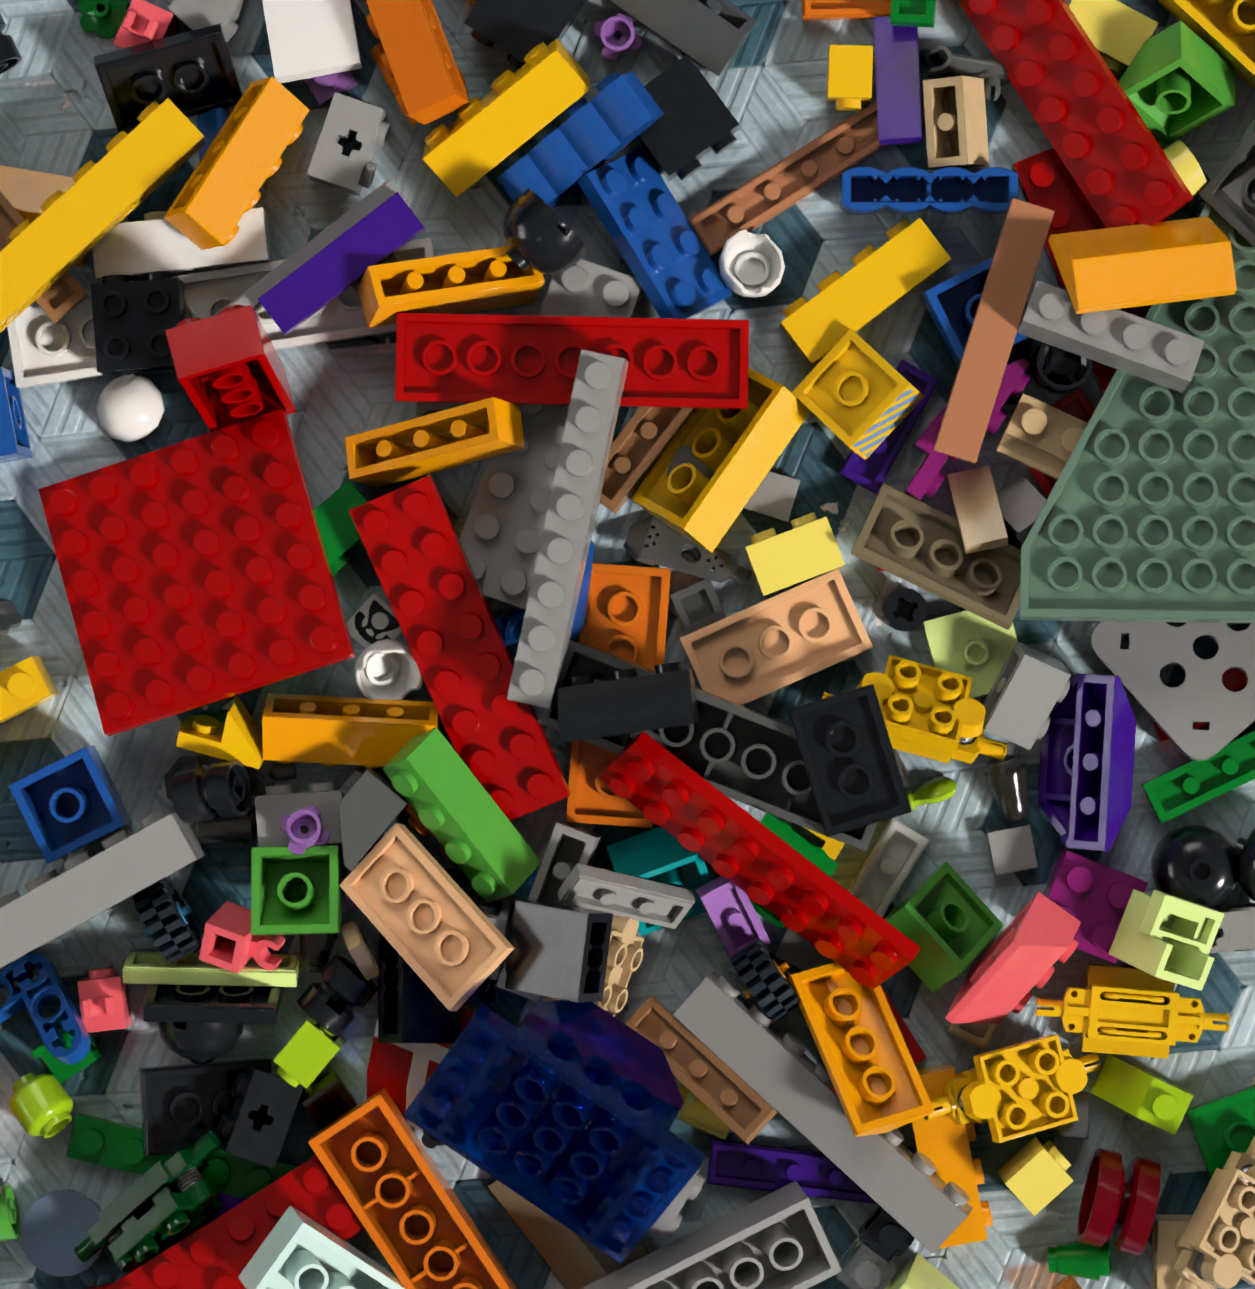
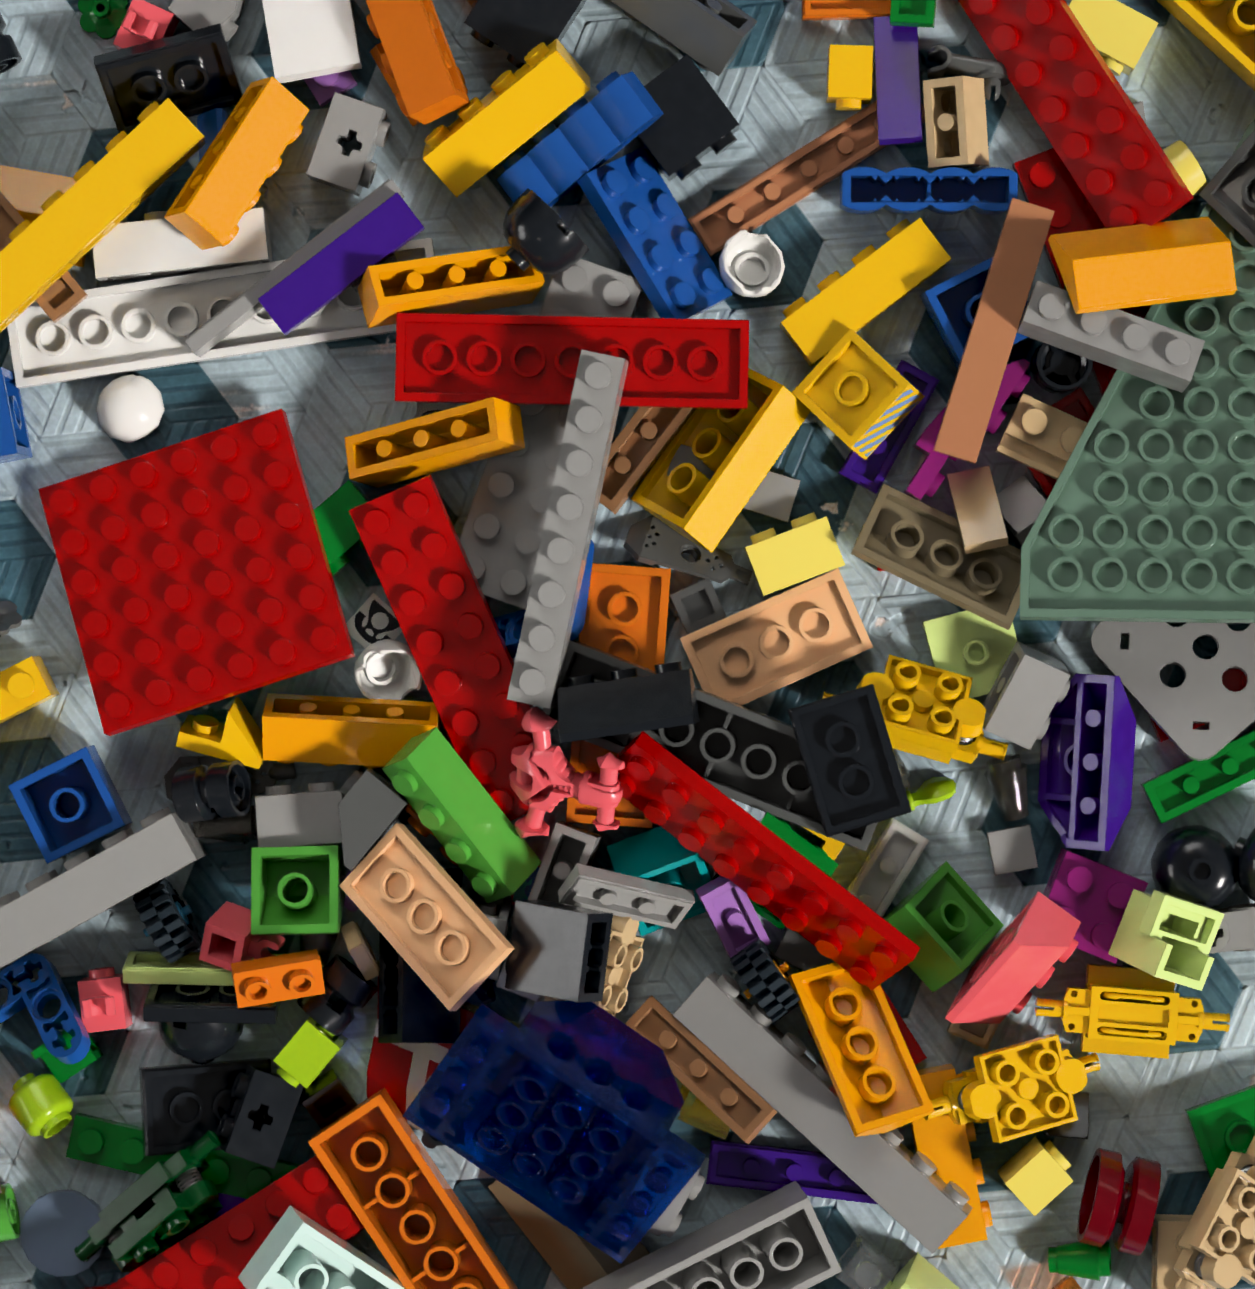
(133, 321): black brick -> none
(229, 367): red brick -> none
(278, 978): none -> orange bracket
(305, 817): medium lavender plate -> none
(548, 777): none -> coral piece
(611, 46): medium lavender plate -> none
(885, 1234): black brick -> none
(898, 612): black wheel -> none
(1142, 1094): lime slope -> none
(1178, 83): bright green slope -> none

